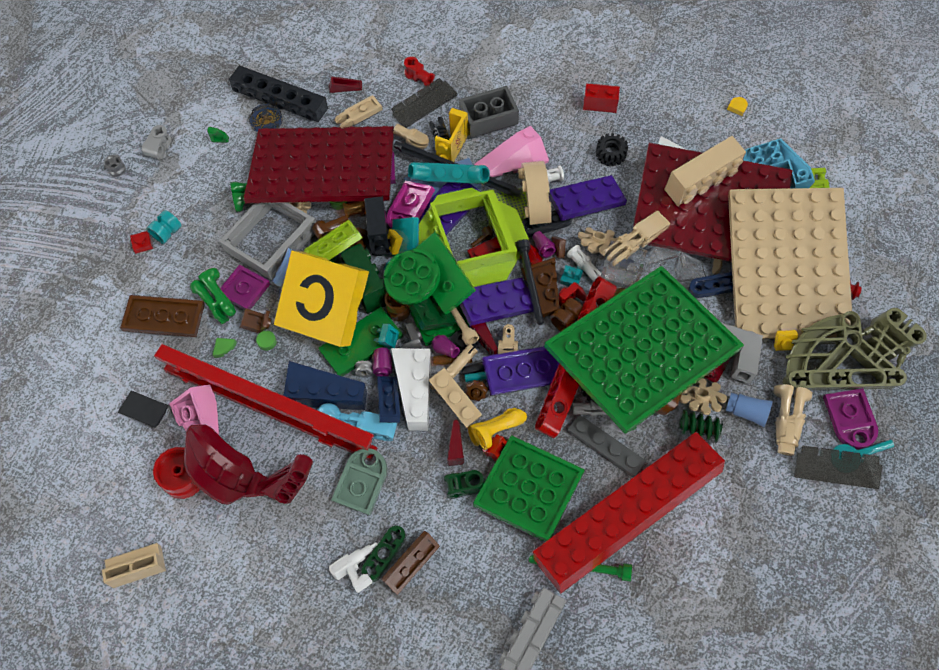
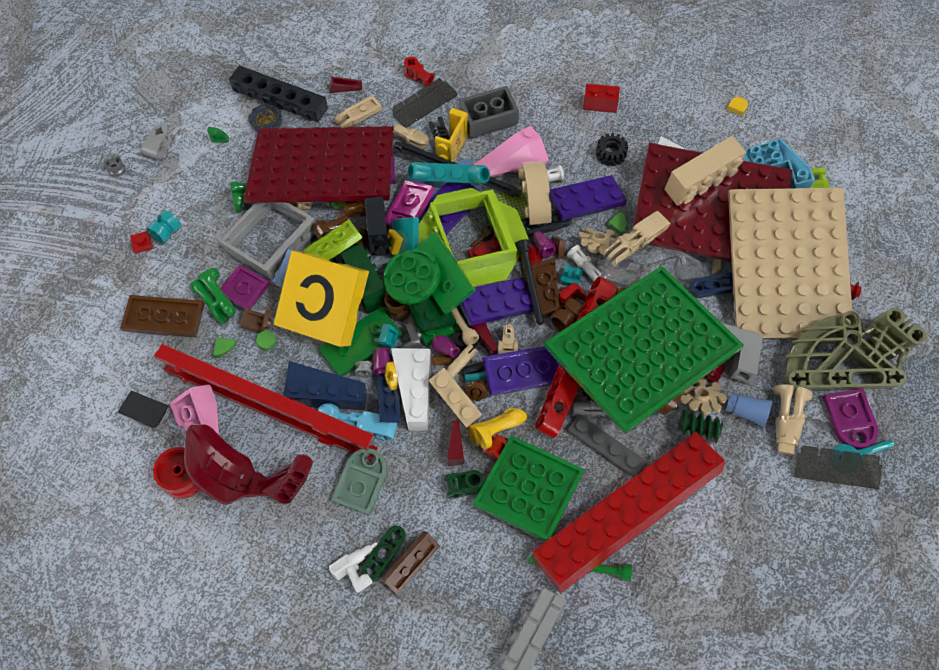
(133, 566): tan piece -> none
(391, 376): none -> yellow tile
(618, 223): none -> bright green tile
(784, 339): yellow plate -> none

